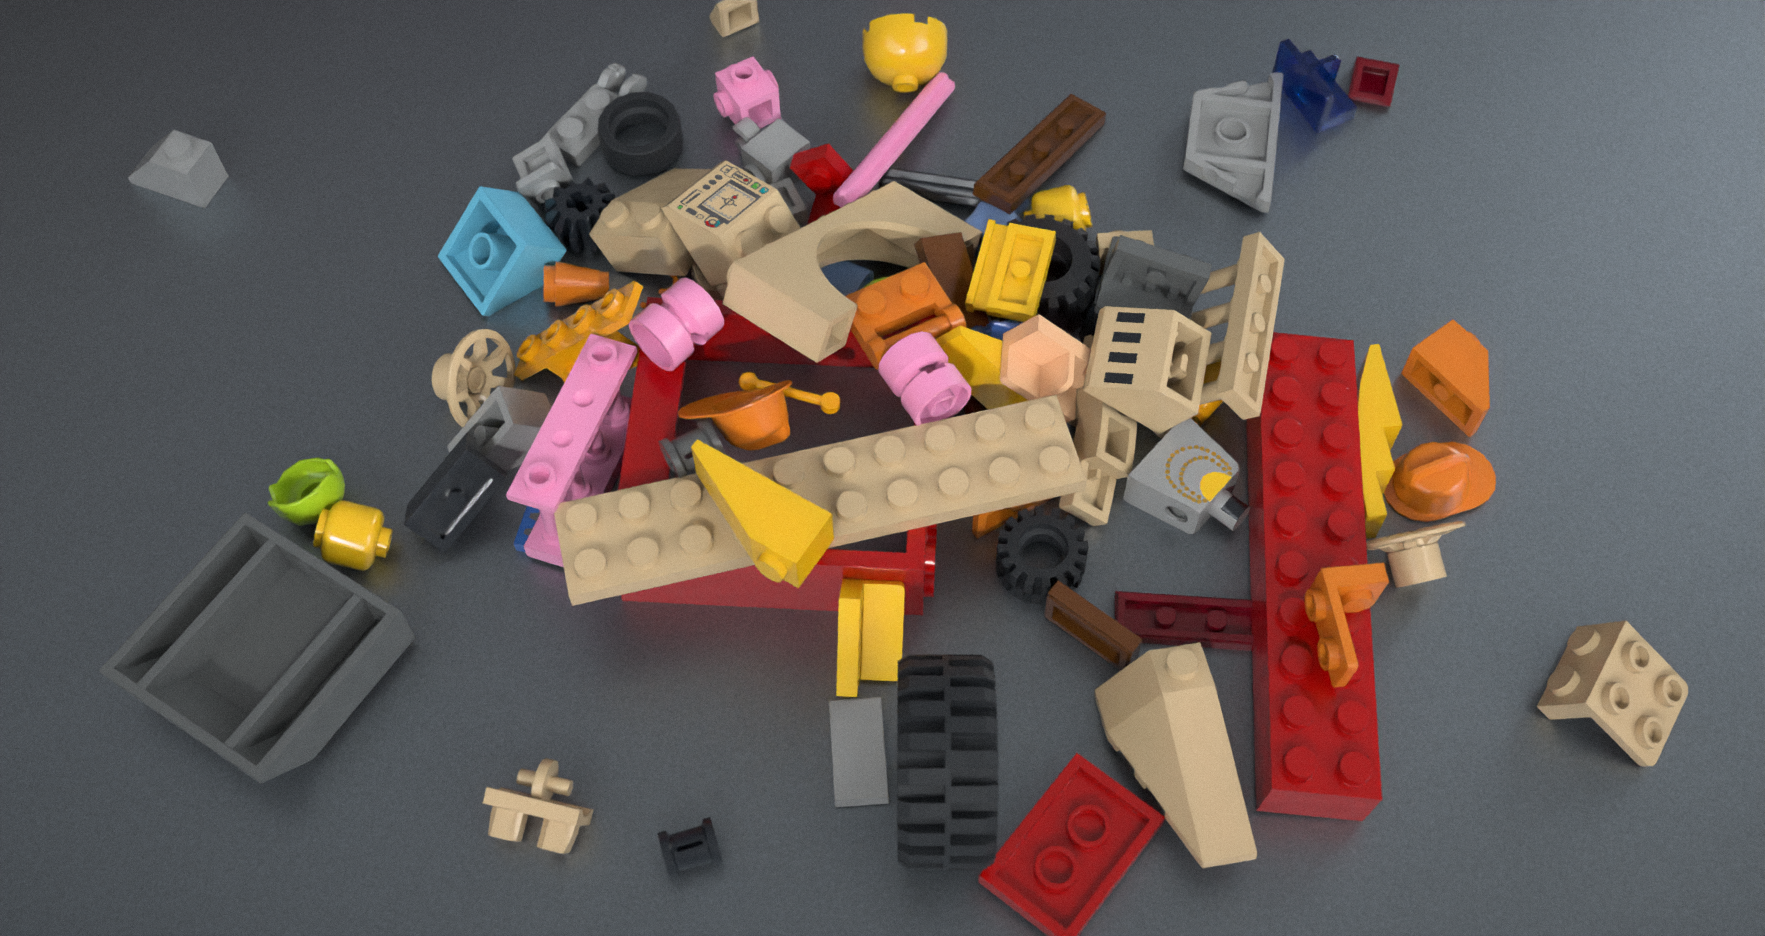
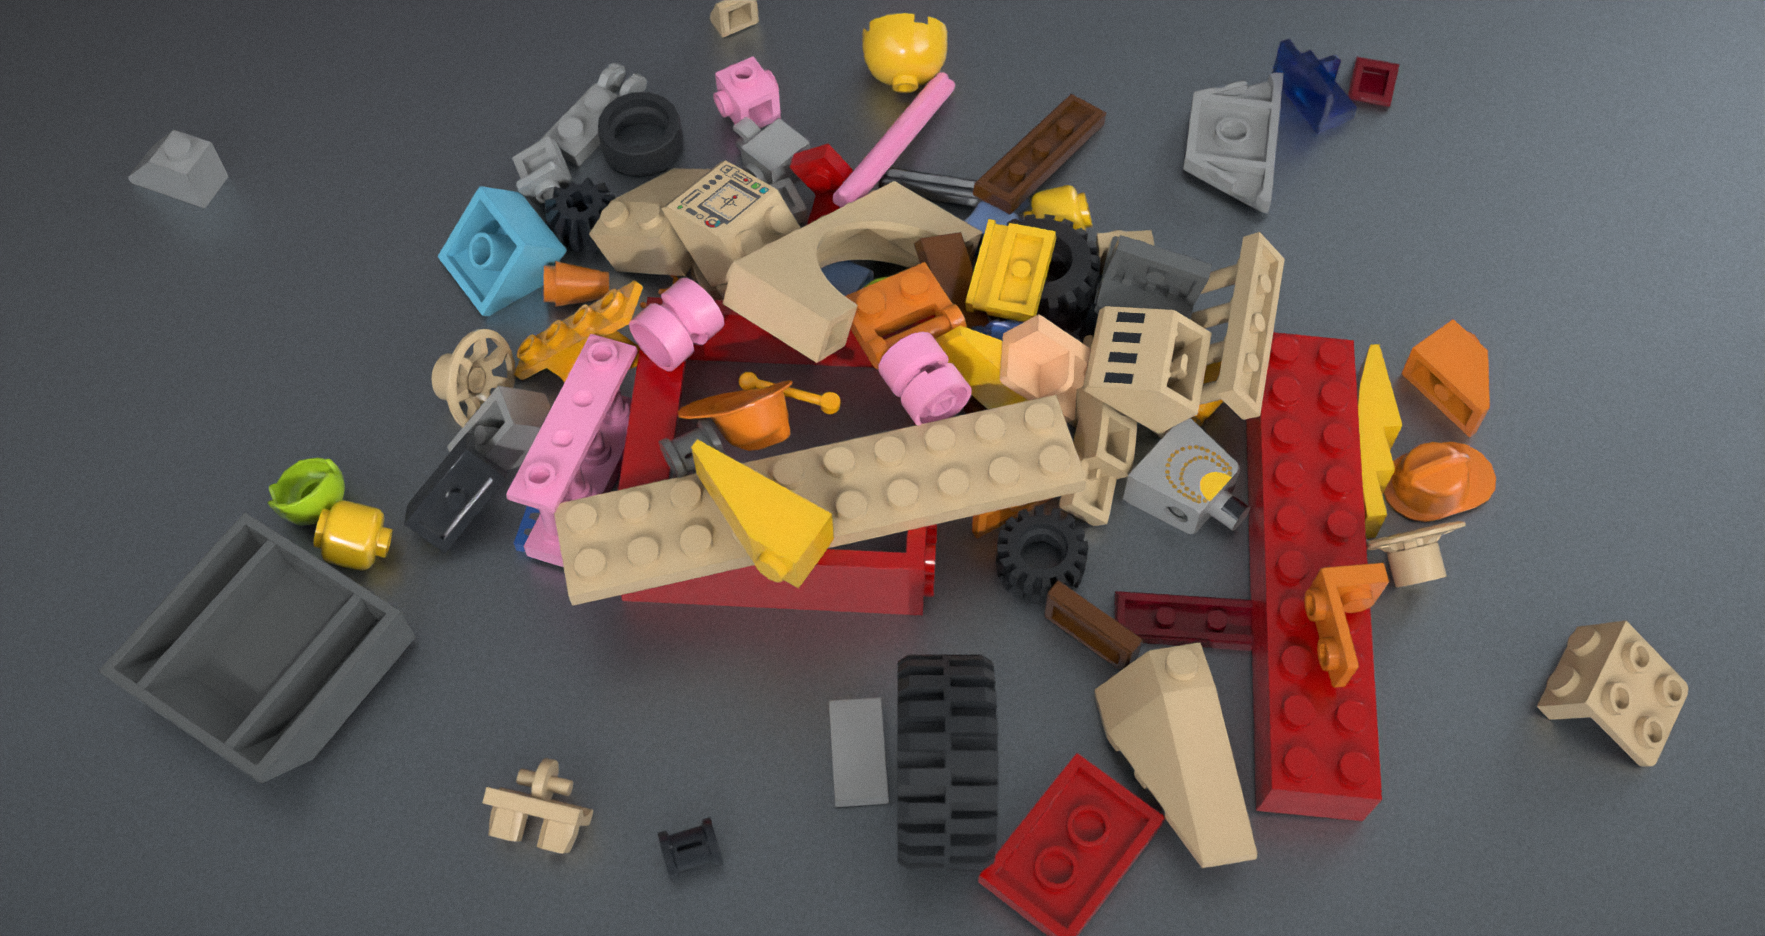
(868, 632): yellow panel -> none

